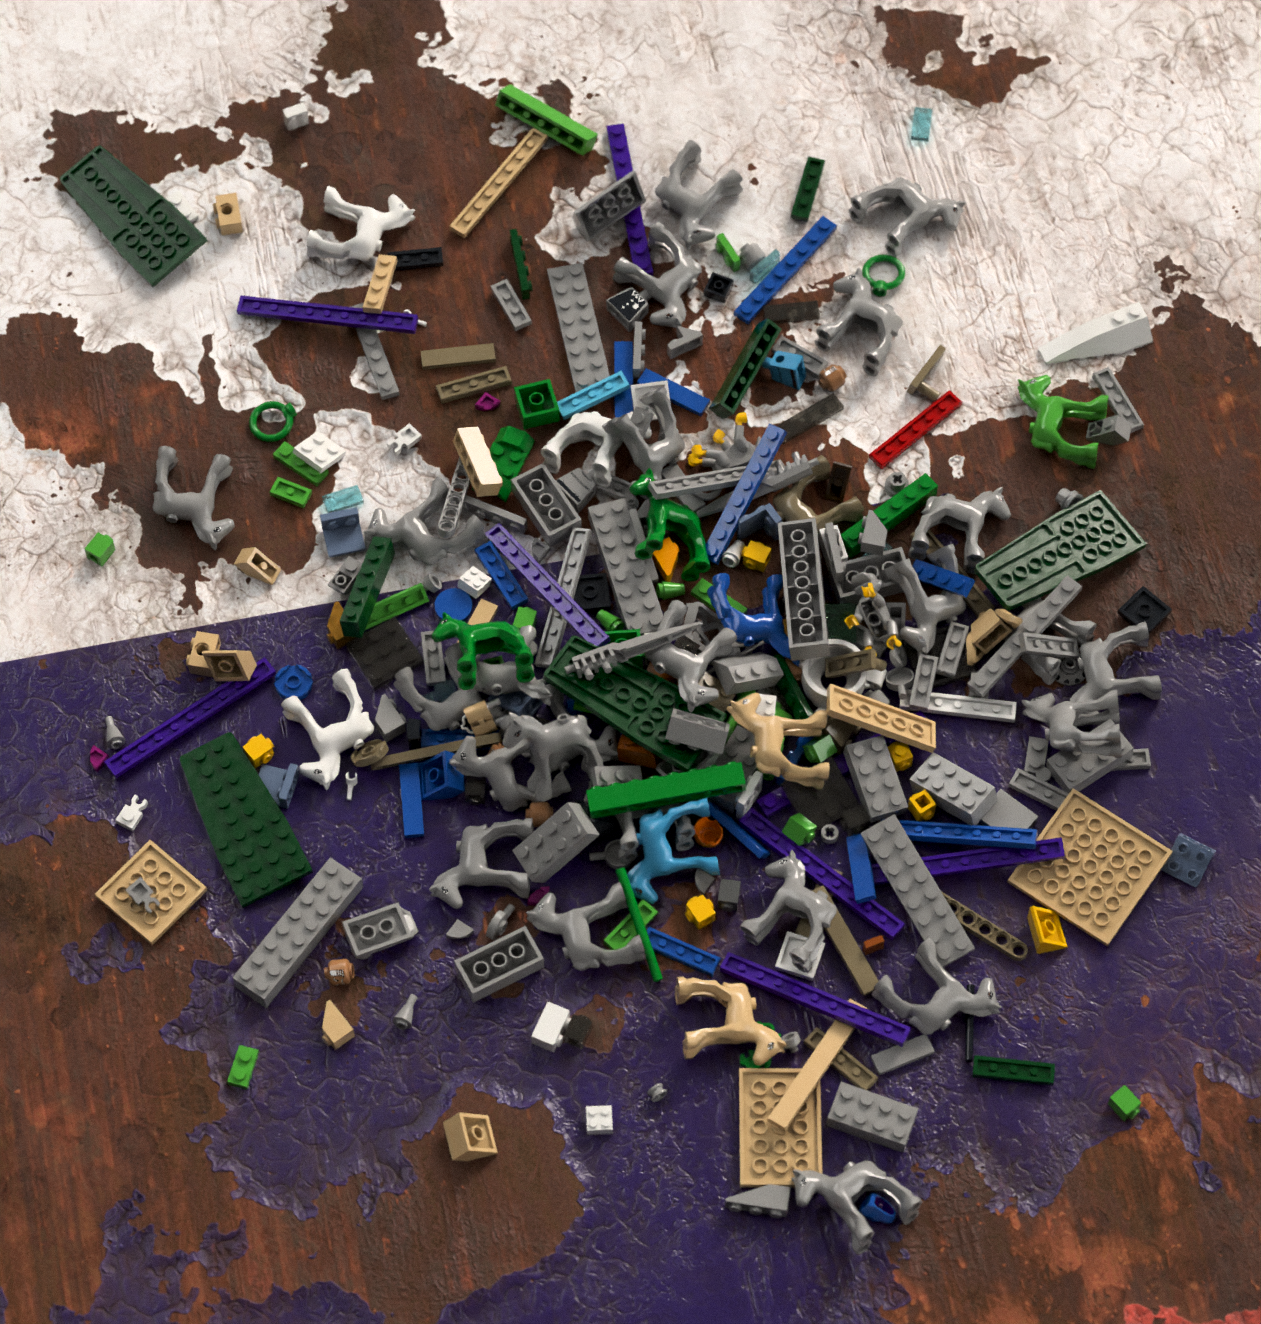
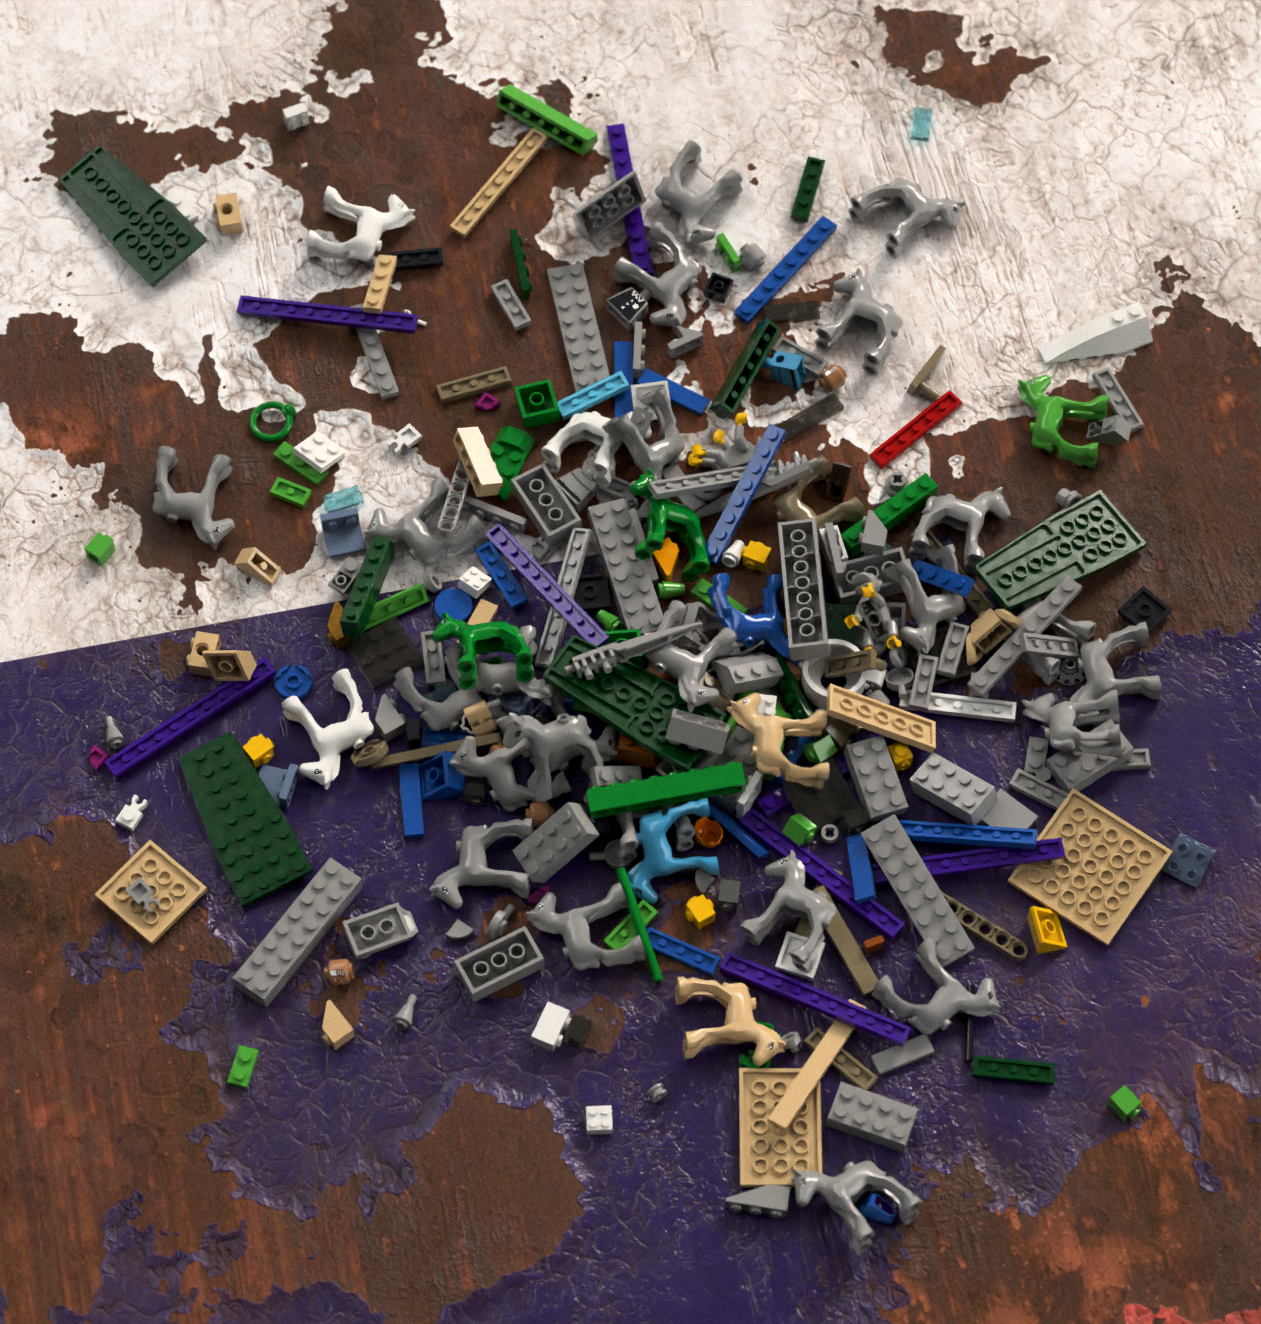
(351, 783): white hand -> none
(458, 356): dark tan tile -> none
(469, 1136): tan slope -> none
(525, 617): bright green brick -> none
(762, 517): sand blue bracket -> none
(764, 266): clear light blue tile -> none
(880, 286): green piece -> none
(922, 806): yellow brick -> none

